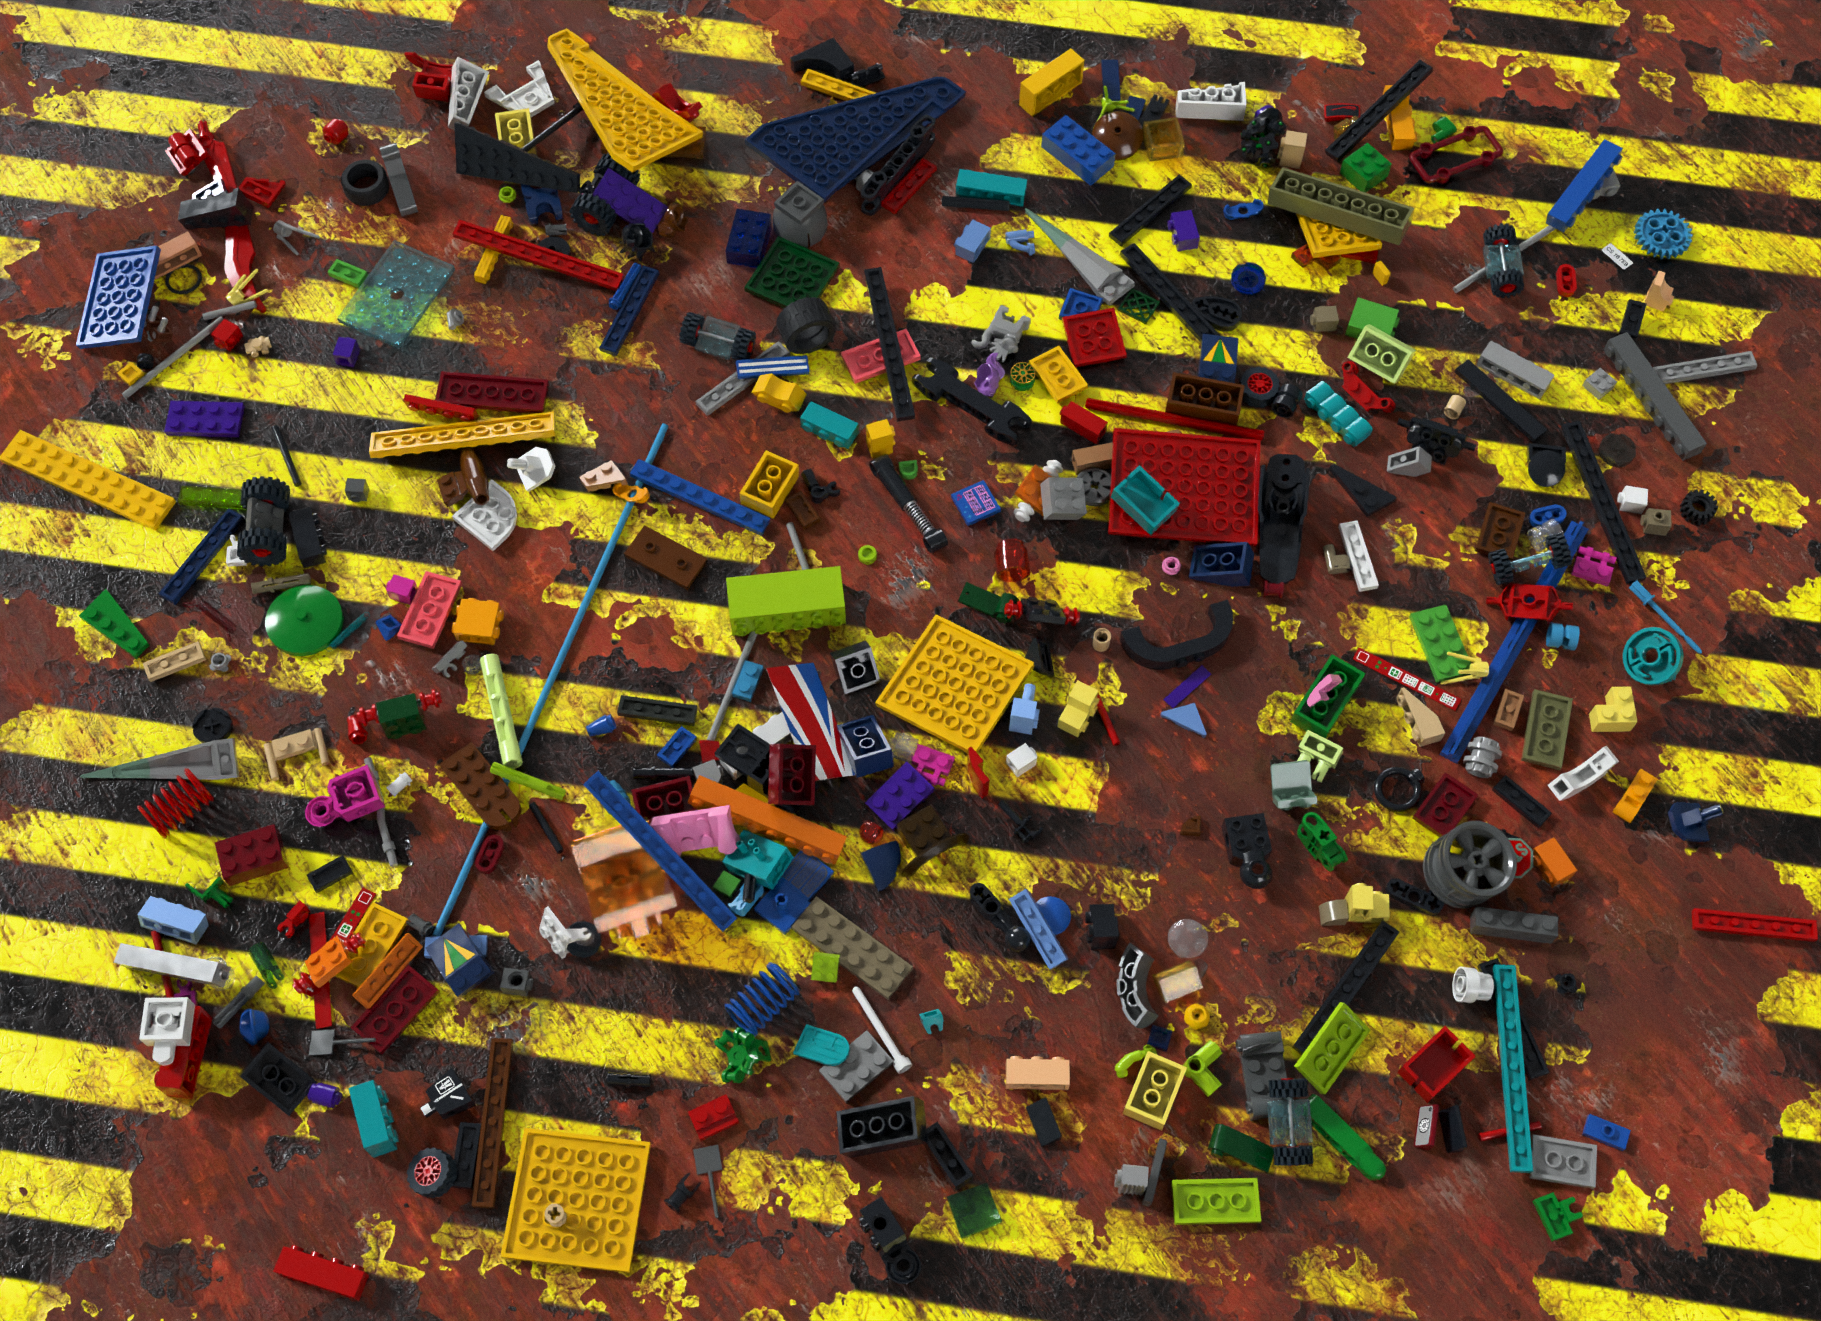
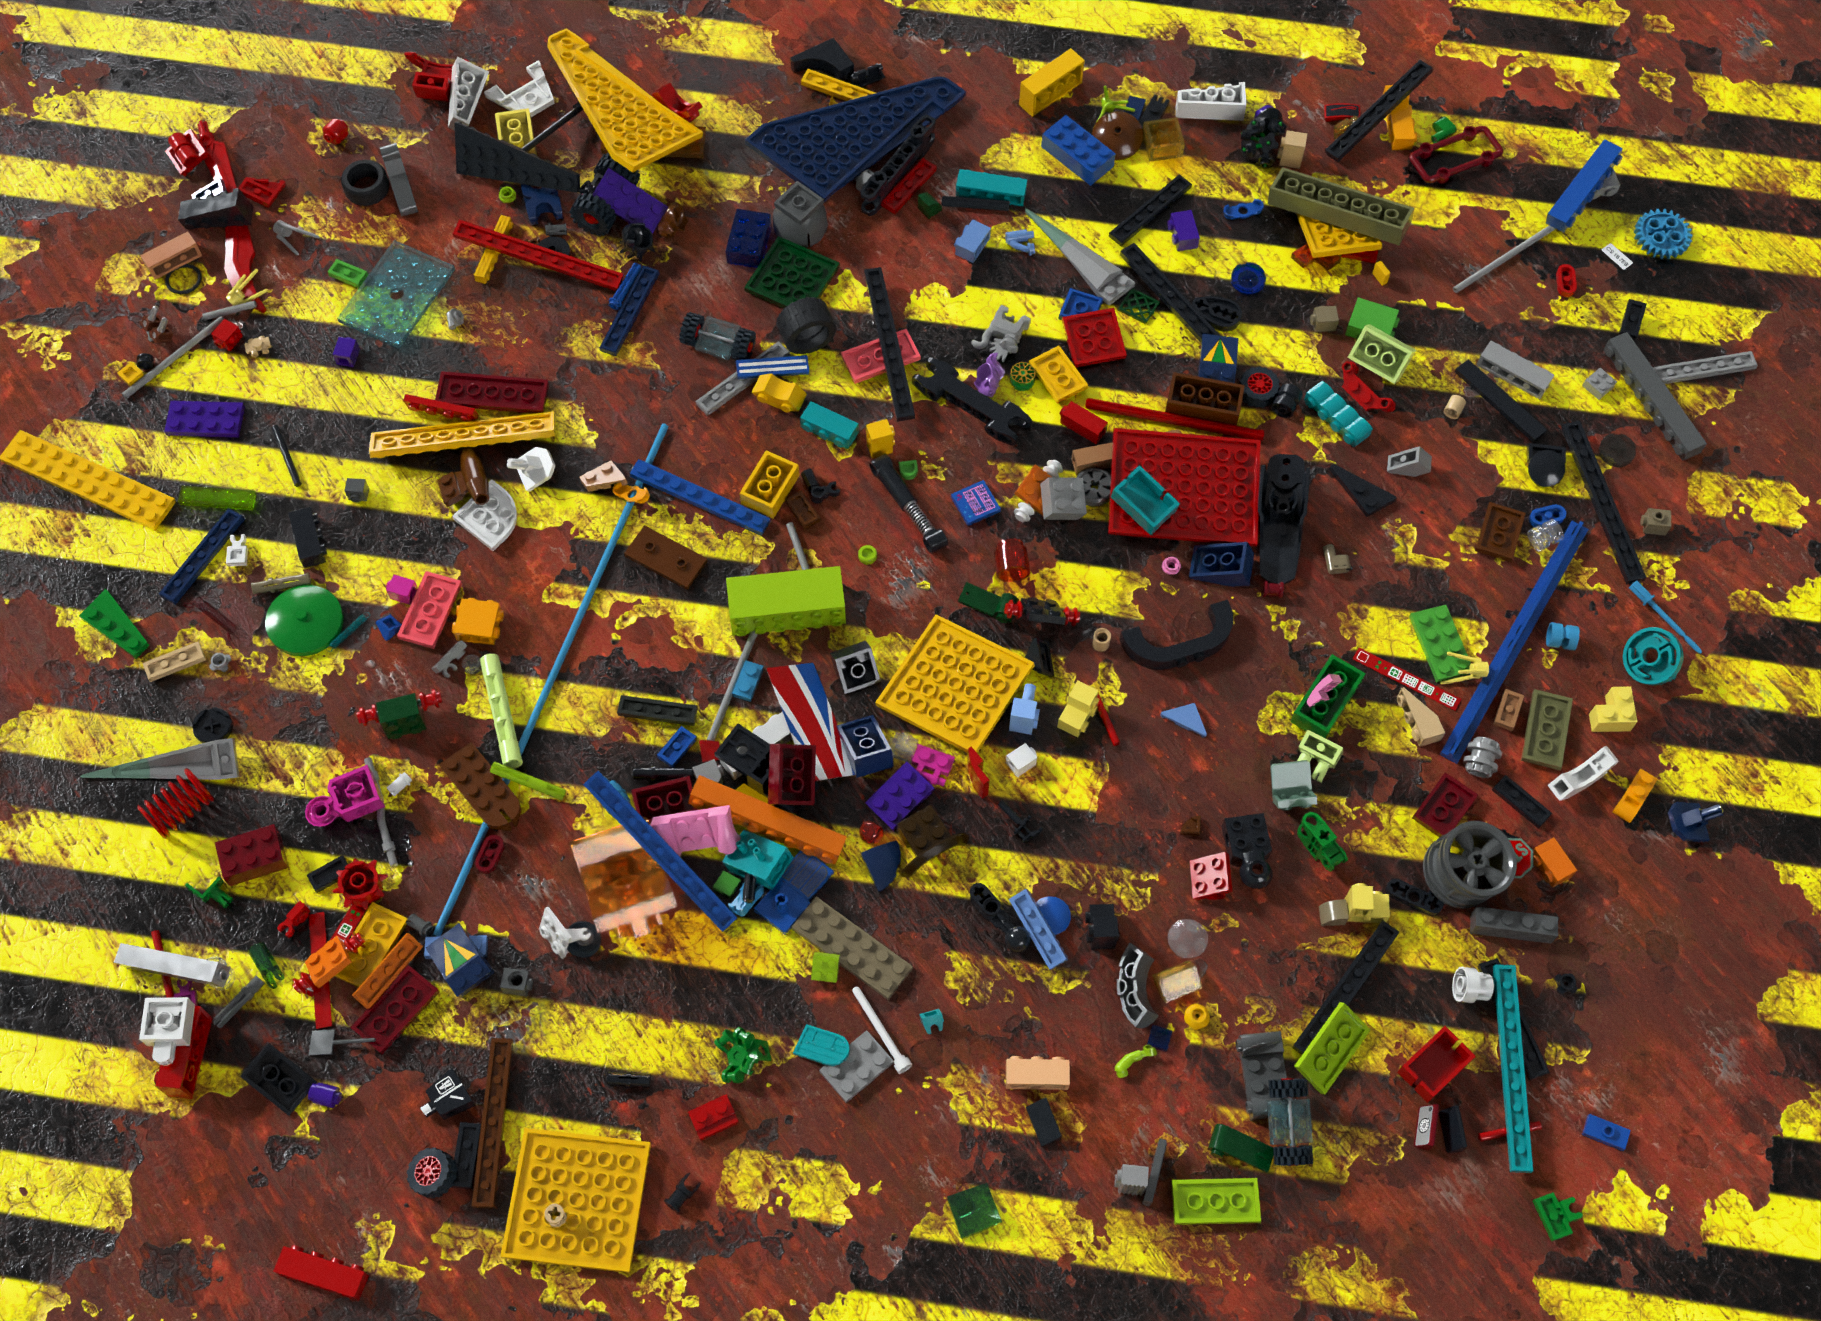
(118, 297): blue plate -> none
(173, 920): light blue brick -> none
(254, 1025): blue helmet -> none
(265, 505): black plate -> none
(294, 745): tan plate -> none
(350, 887): none -> red brick
(356, 732): red cone -> none
(374, 1118): teal brick -> none
(546, 828): black bar -> none
(601, 726): blue cone -> none
(708, 1161): dark grey piece -> none
(741, 1012): blue piece -> none
(882, 1127): black brick -> none
(889, 1241): black brick -> none
(928, 205): none -> dark green brick
(947, 1158): black brick -> none
(1110, 78): dark blue tile -> none
(1154, 1090): light yellow brick -> none
(1187, 686): dark purple sticker -> none
(1203, 1058): lime piece -> none
(1211, 877): none -> plate
(1345, 1139): green piece -> none
(1358, 556): white plate -> none
(1365, 168): green brick -> none
(1414, 777): black piece -> none
(1435, 438): black piece -> none
(1503, 260): plate -> none
(1543, 608): red plate -> none
(1557, 552): black plate -> none
(1563, 1161): light grey plate -> none
(1591, 570): dark pink plate -> none
(1633, 499): white brick -> none
(1659, 293): light nougat arch -> none
(1695, 515): black tyre -> none
(1754, 925): red plate -> none

